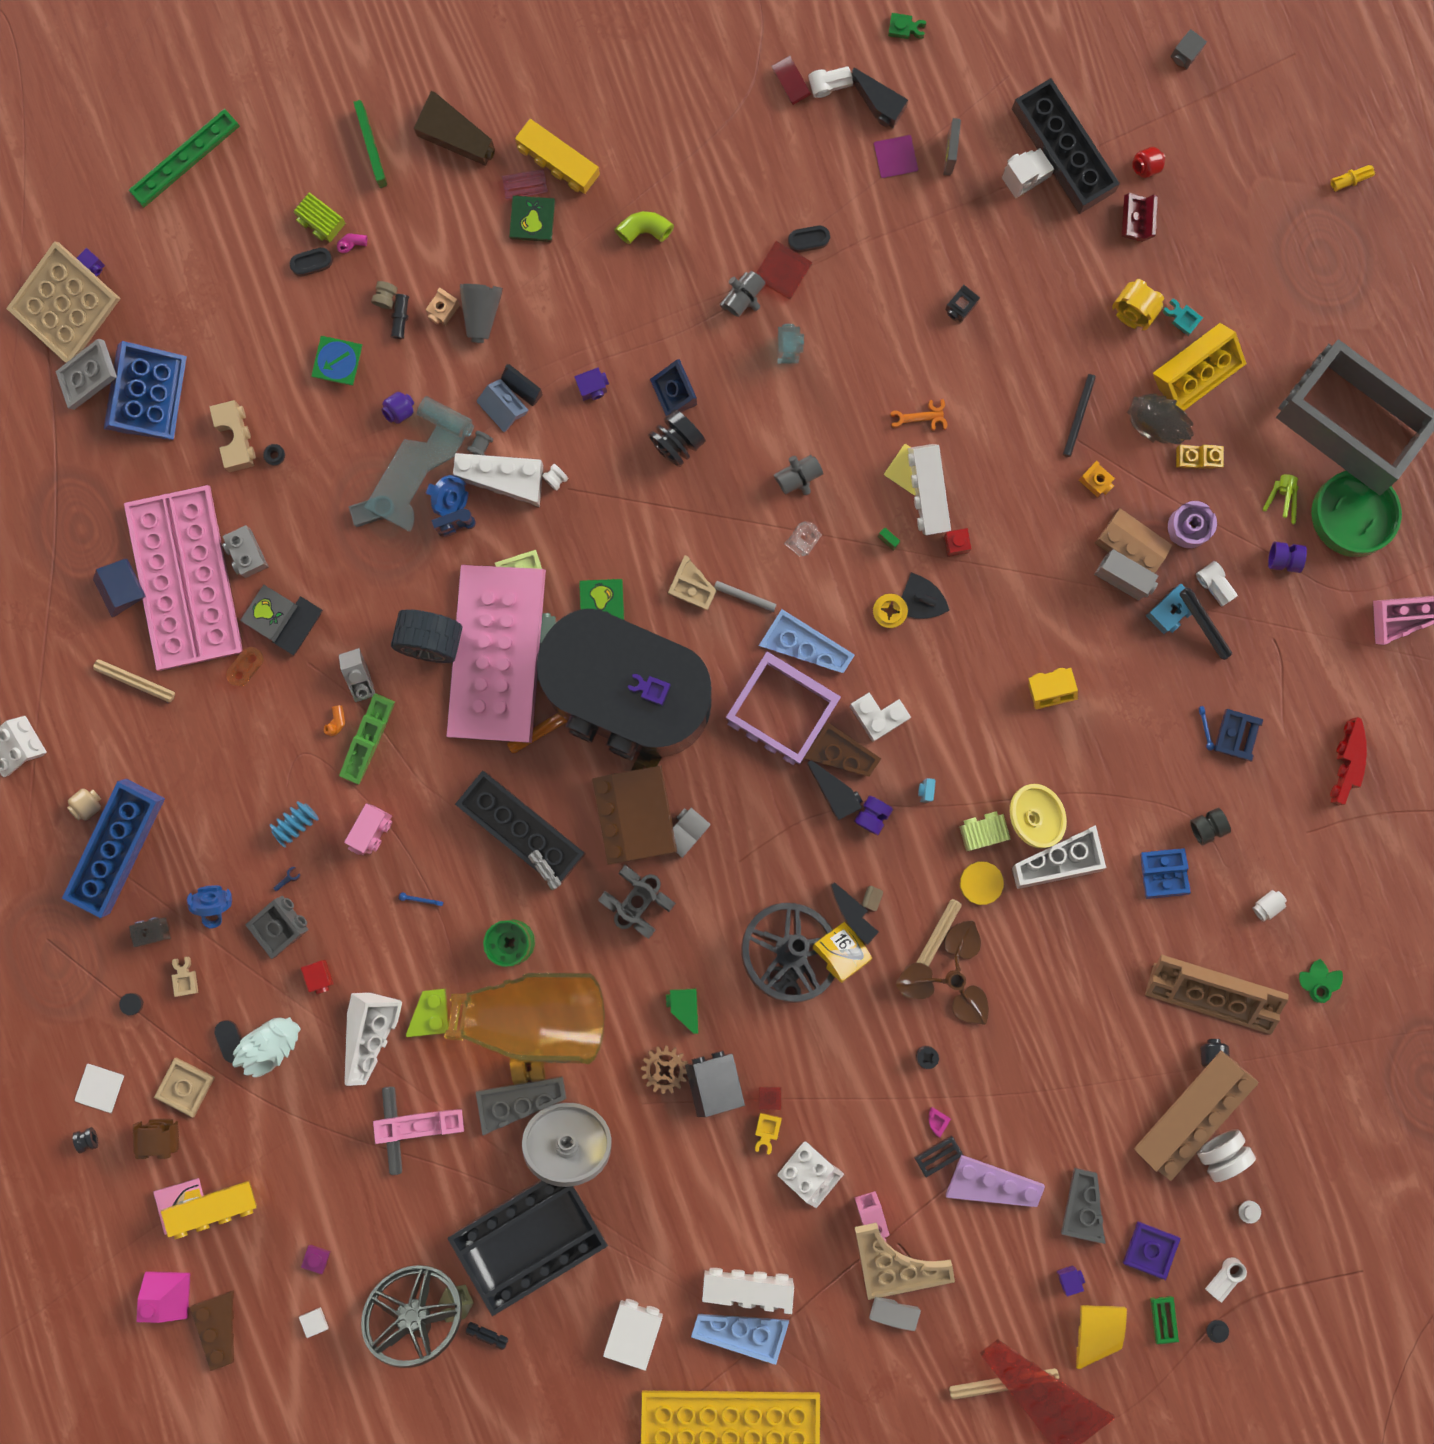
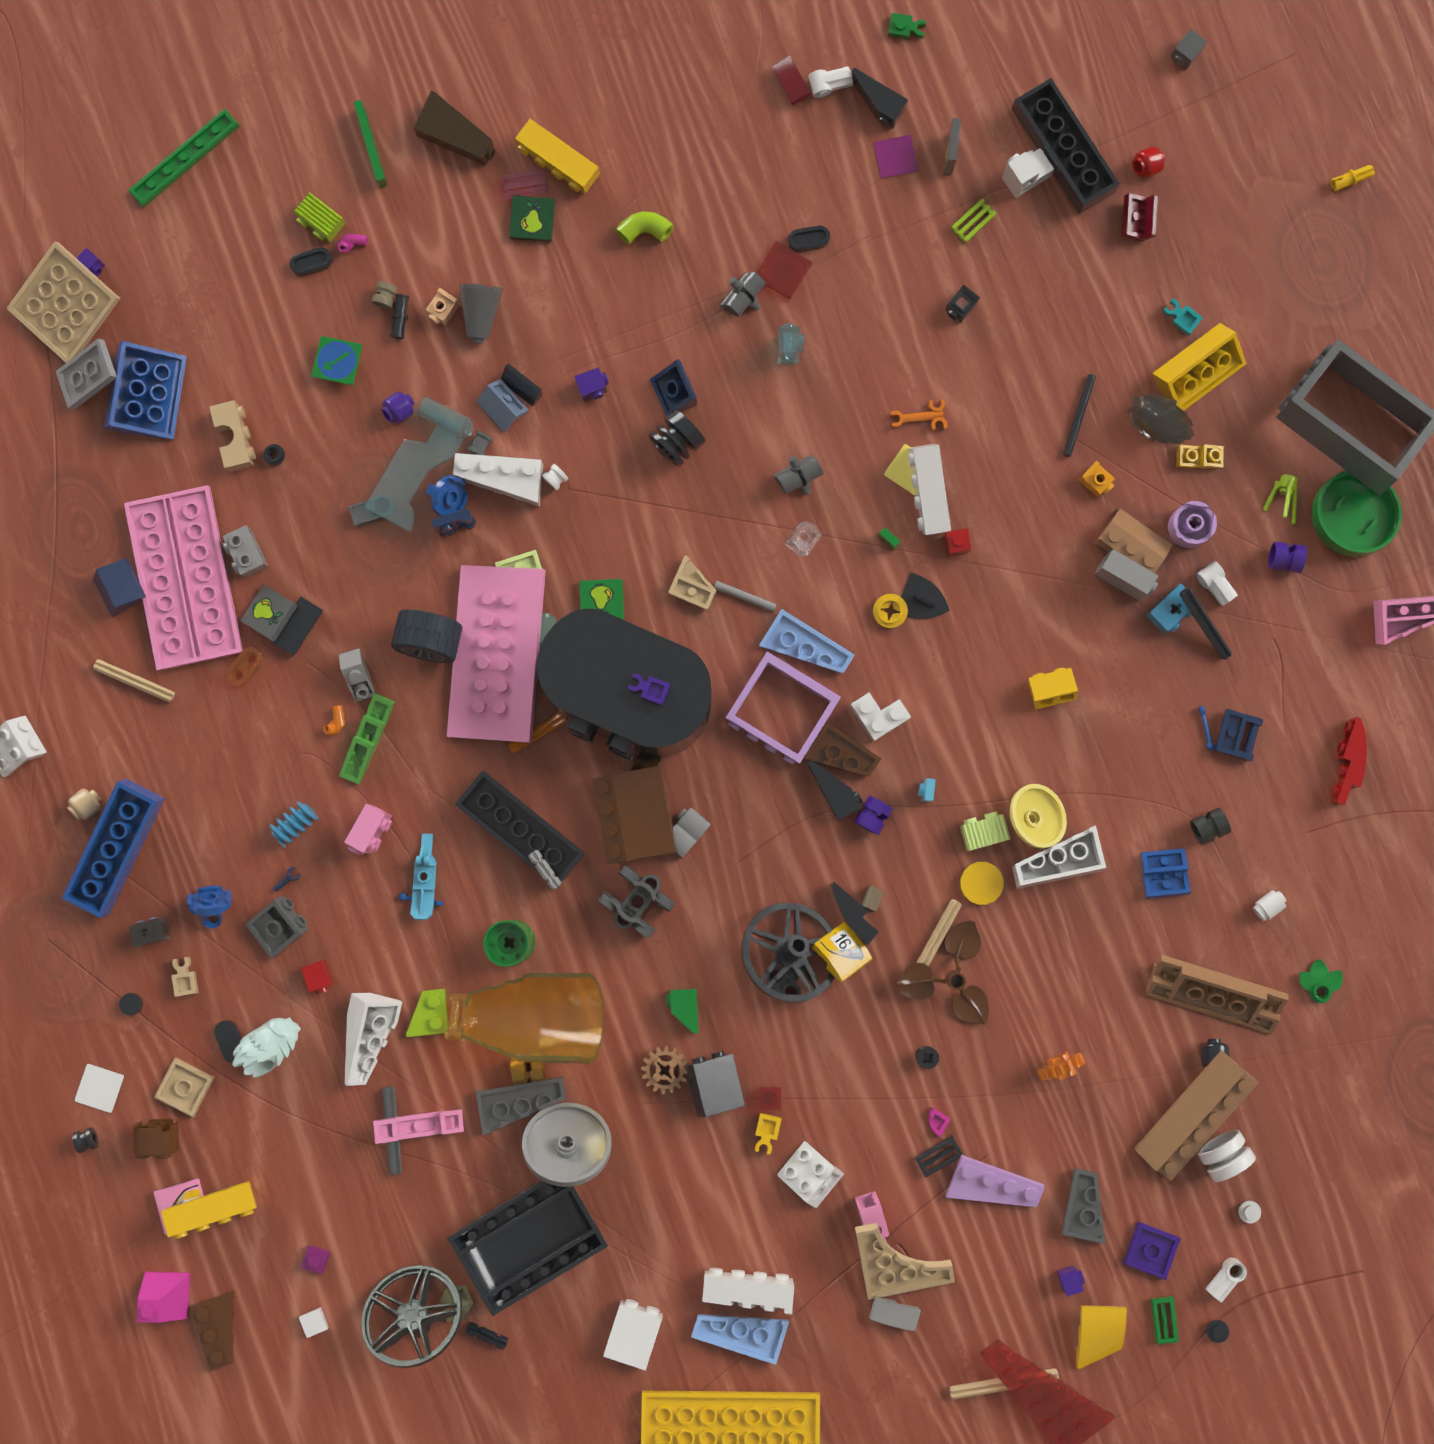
(424, 891): none -> medium azure piece
(986, 209): none -> lime tile
(1061, 1066): none -> orange gear
(1138, 305): yellow brick -> none

